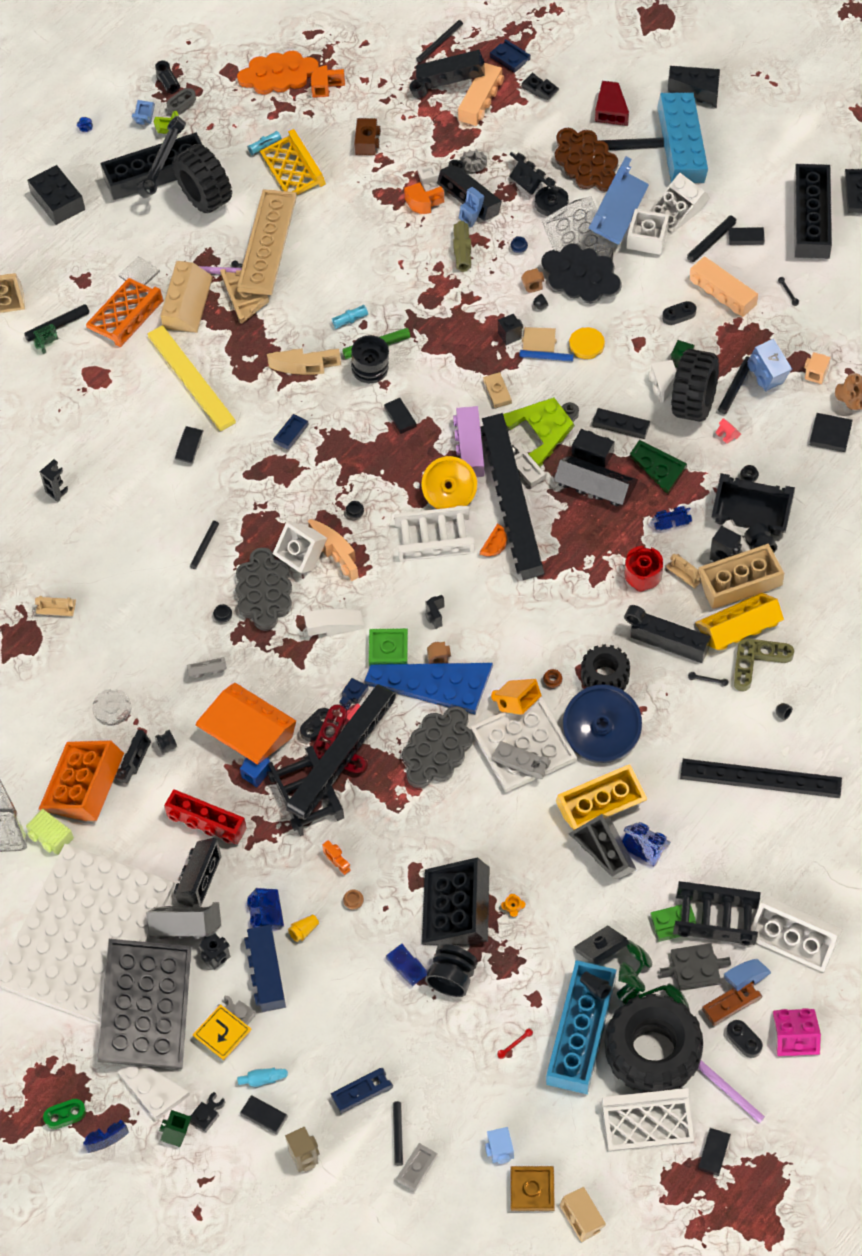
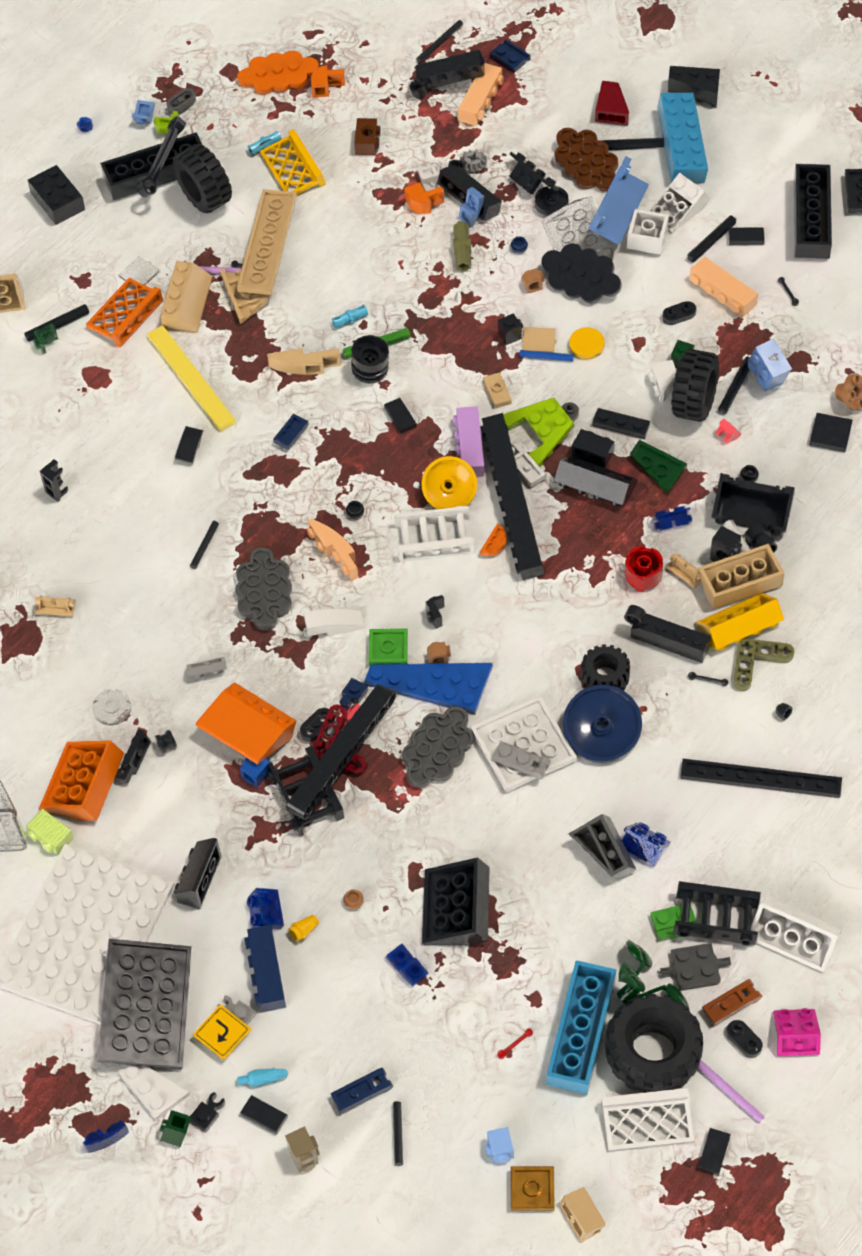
(64, 1112): green plate -> none
(166, 77): black piece -> none
(183, 921): wedge -> none
(205, 816): red brick -> none
(214, 950): black brick -> none
(222, 613): black plate -> none
(299, 546): white slope -> none
(334, 853): orange plate -> none
(417, 1167): light grey plate -> none
(451, 970): black wheel -> none
(513, 899): light orange plate -> none
(517, 696): light orange torso -> none
(540, 88): black slope -> none
(540, 302): black hinge -> none
(552, 673): dark orange plate -> none
(597, 986): black cone -> none
(601, 945): black plate -> none
(602, 795): yellow slope -> none
(745, 973): medium blue slope -> none
(817, 367): light nougat brick -> none

